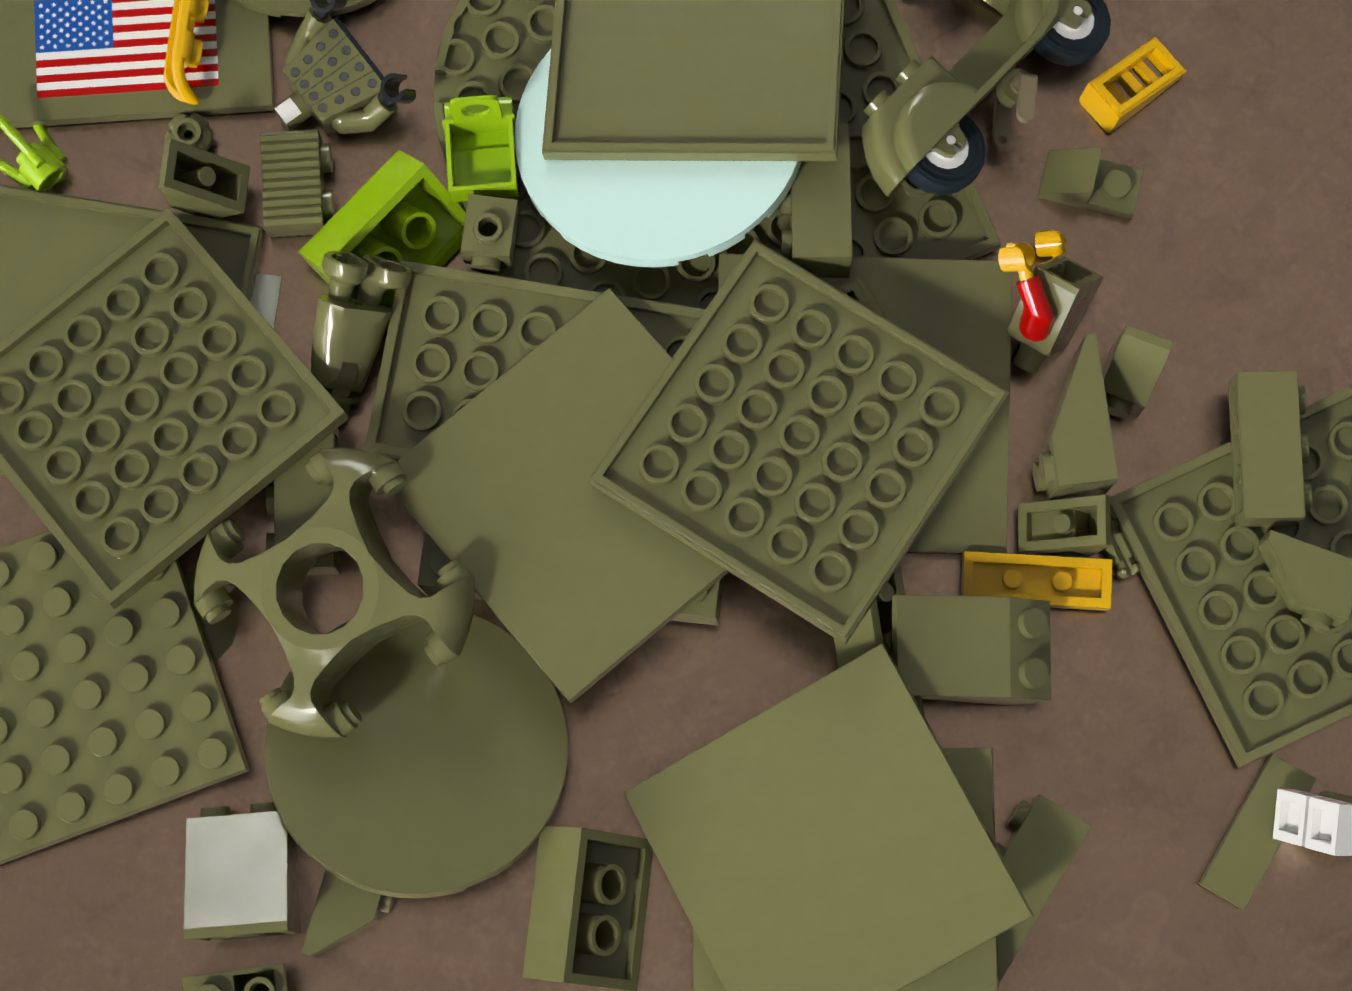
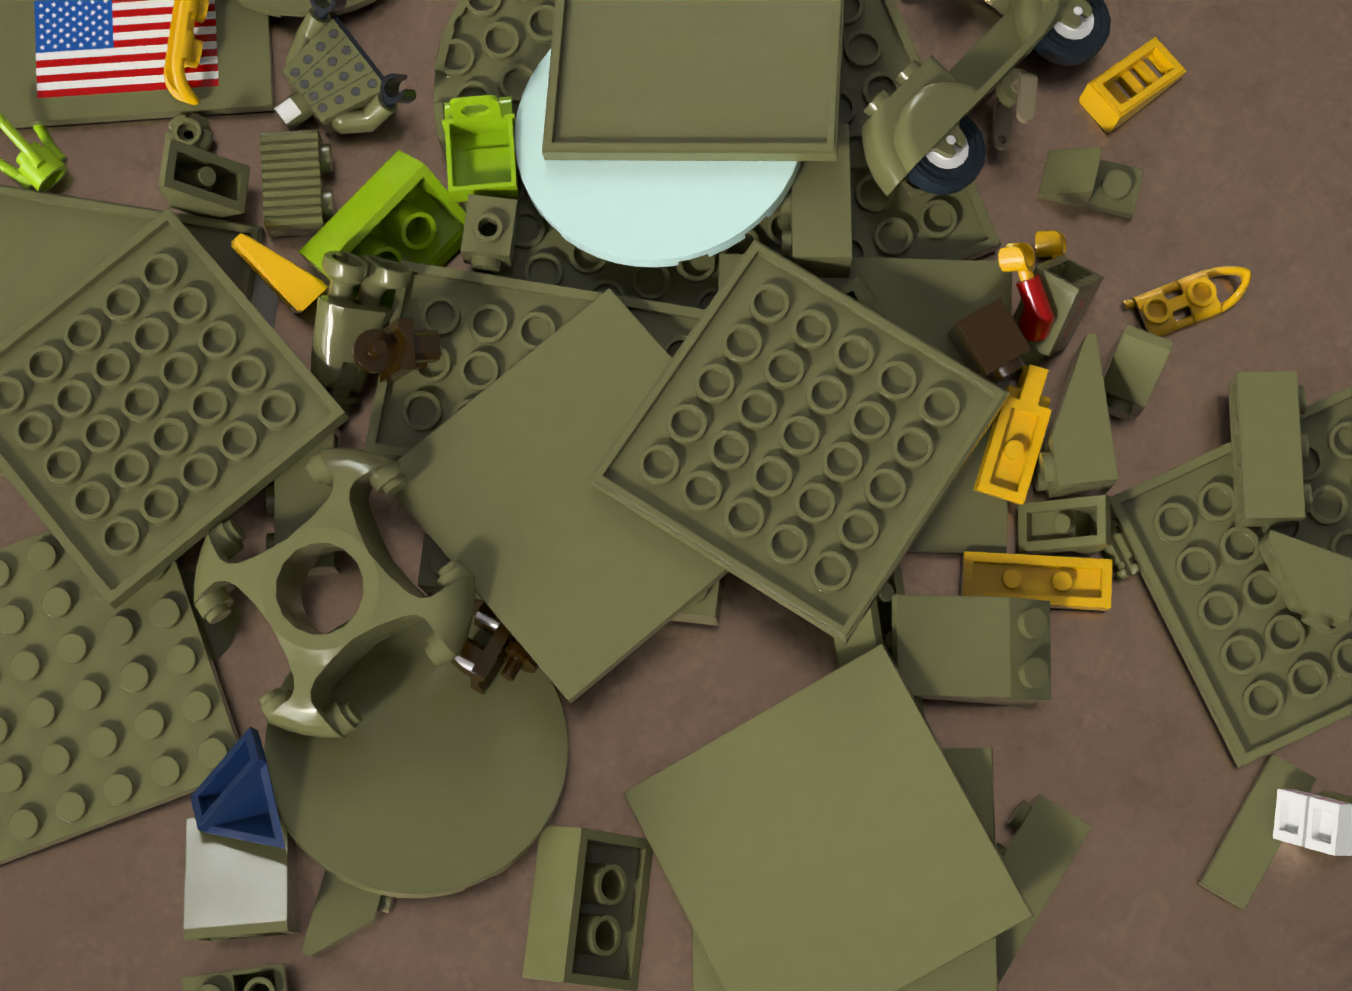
(239, 796): none -> dark blue slope
(288, 281): none -> yellow slope
(396, 349): none -> dark brown hips
(483, 661): none -> dark brown hips
(990, 342): none -> dark brown brick
(1016, 439): none -> yellow hinge
(1198, 295): none -> yellow piece

